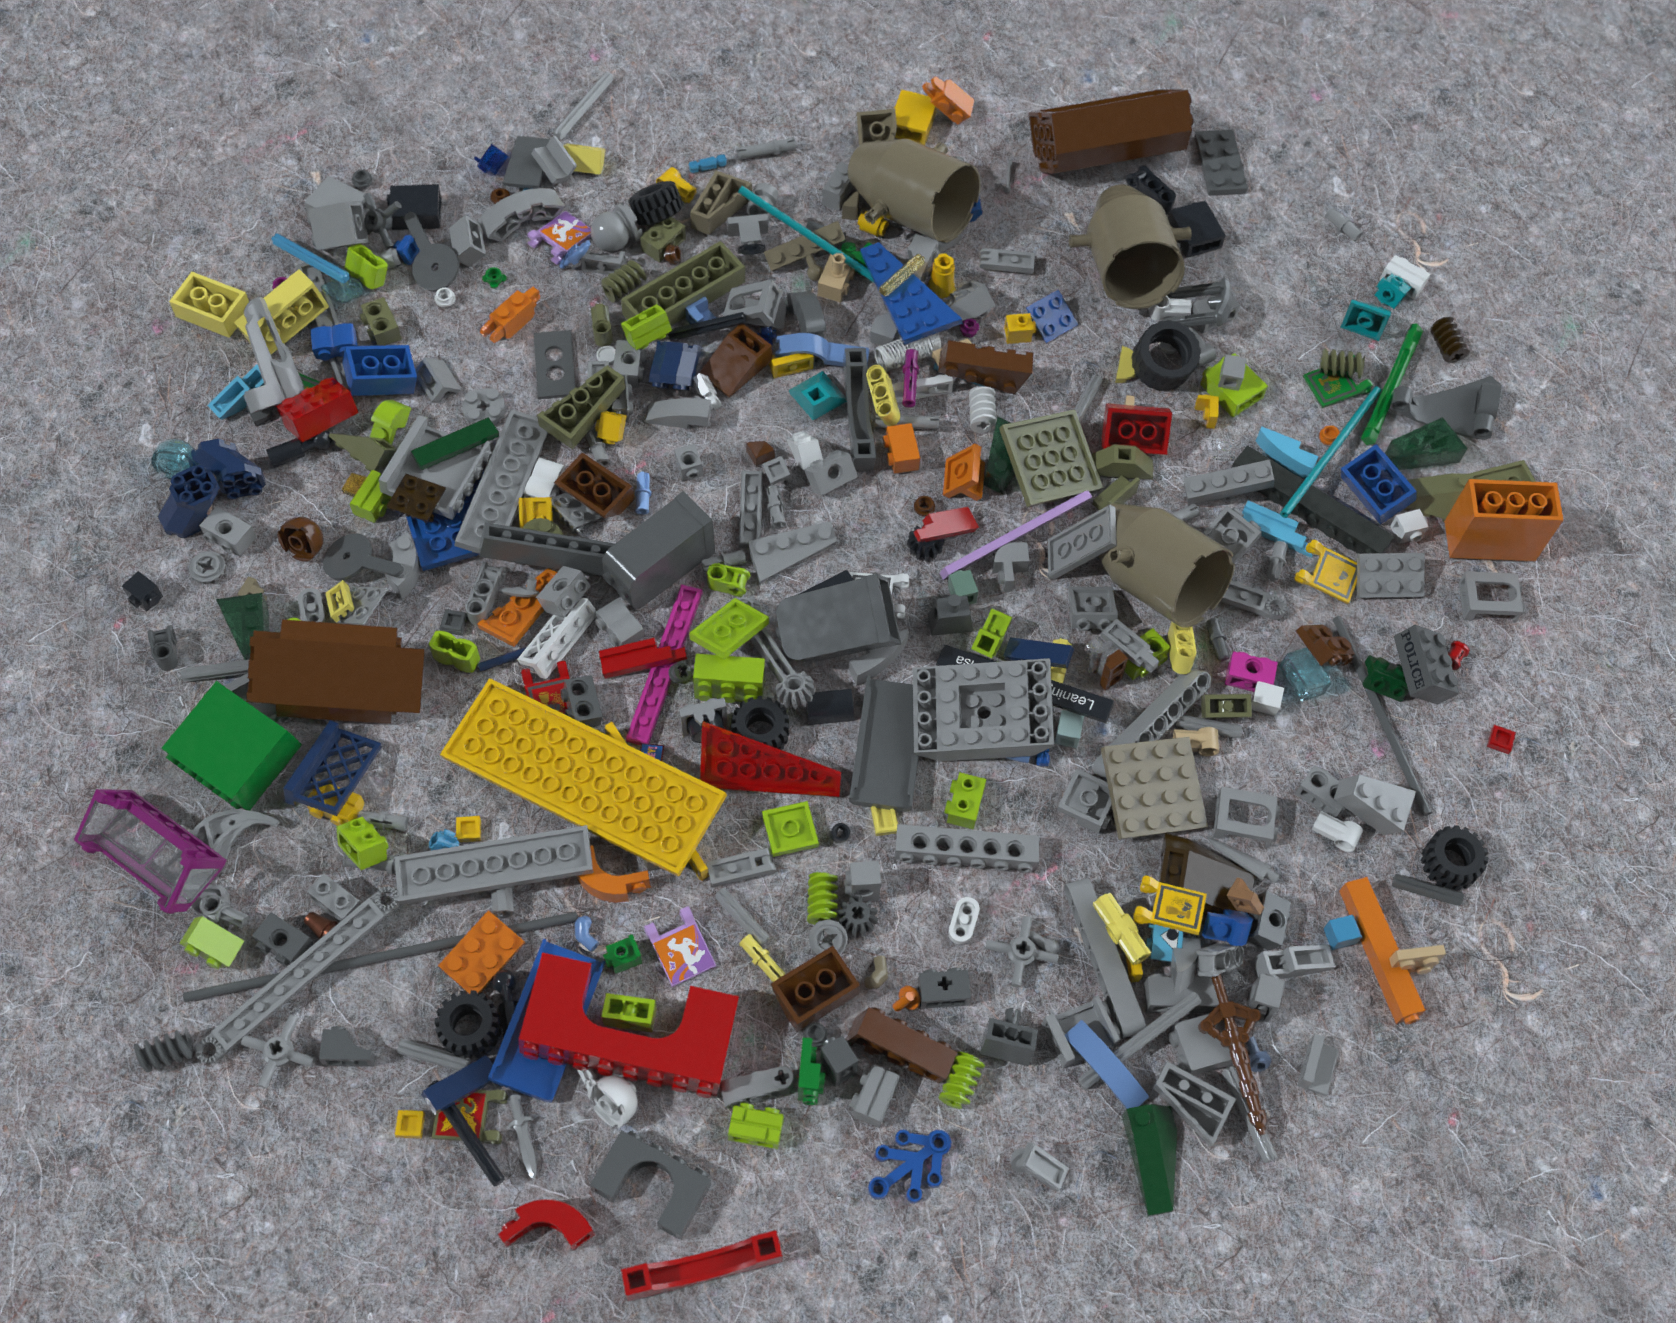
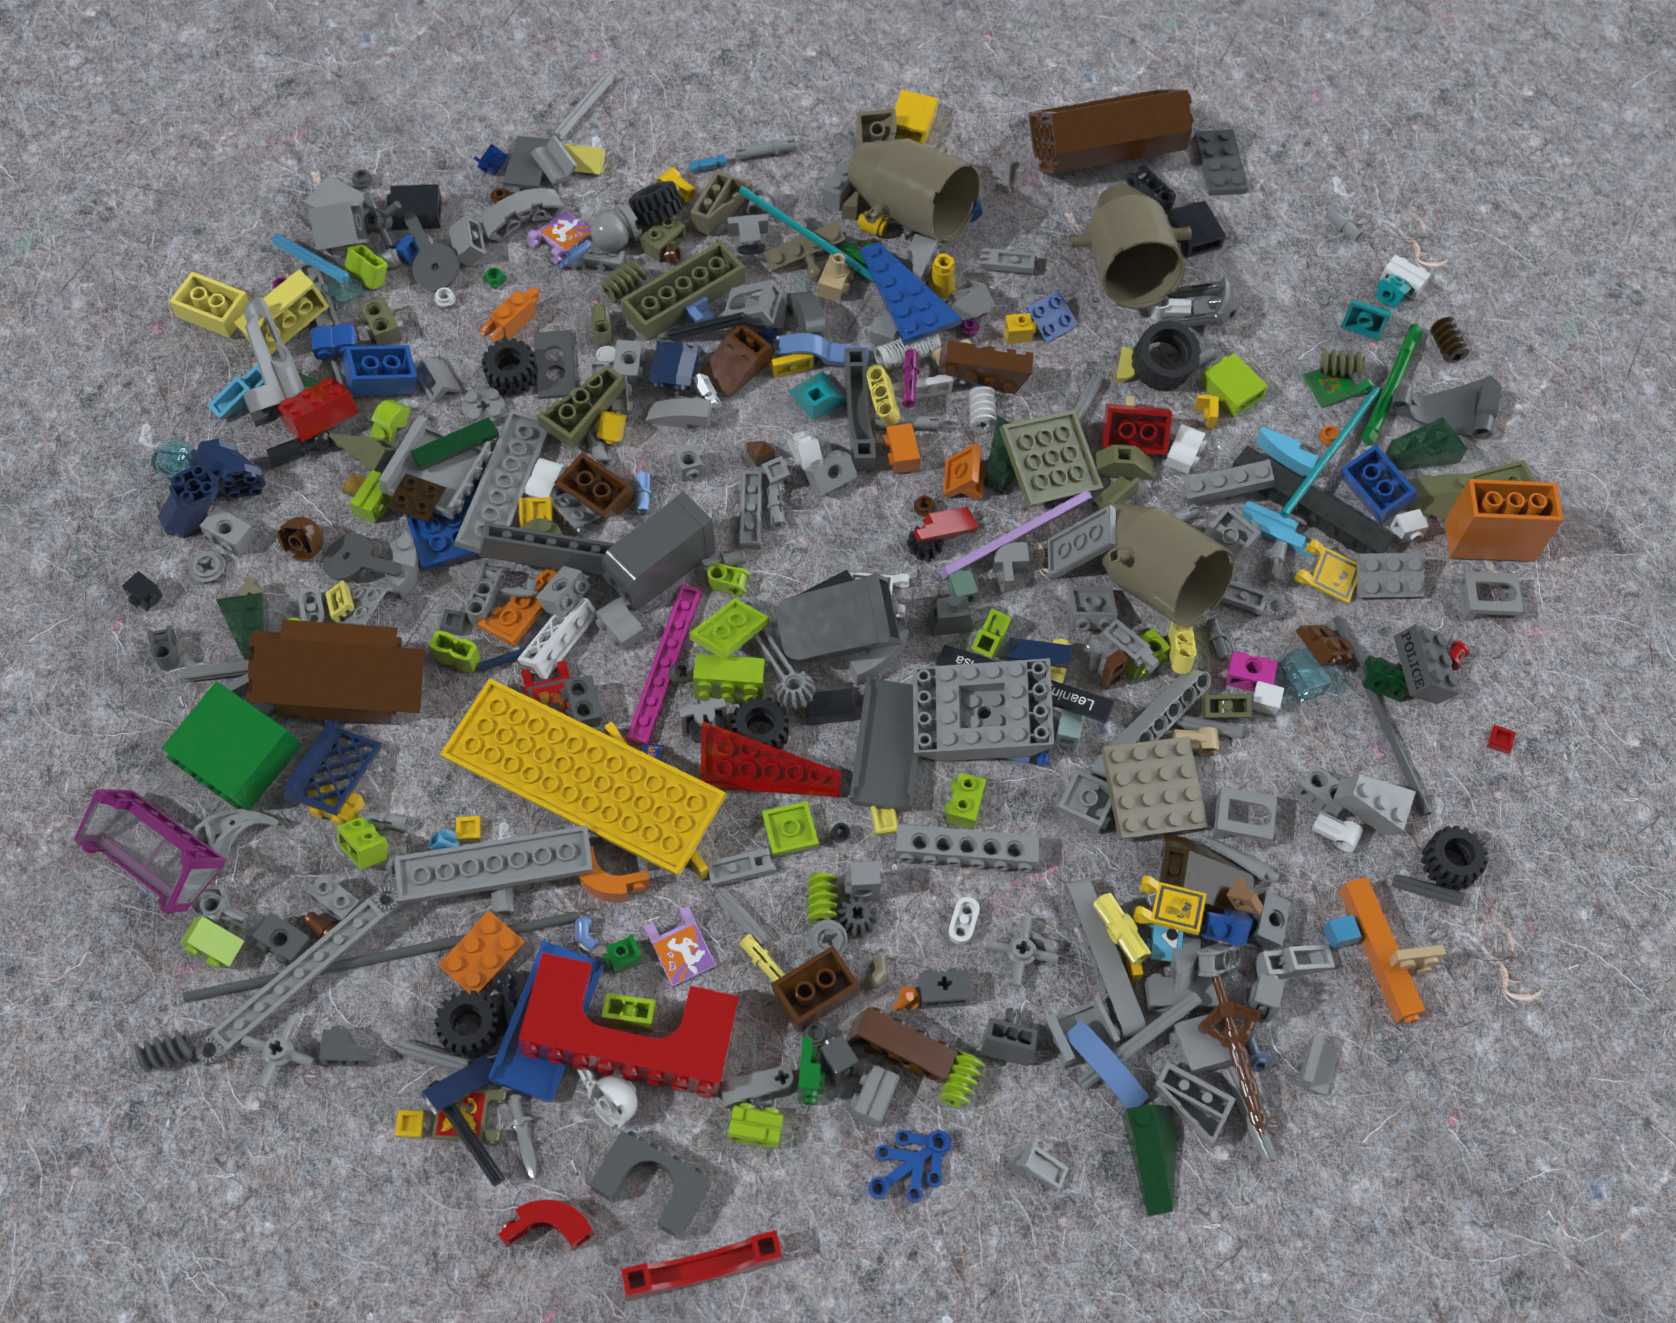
(509, 353): none -> black tyre
(637, 657): red piece -> none
(646, 327): lime brick -> none
(780, 551): light grey wing -> none
(901, 275): clear yellow axle -> none
(949, 99): orange hinge -> none
(1185, 448): none -> white brick
(1232, 372): light grey brick -> none

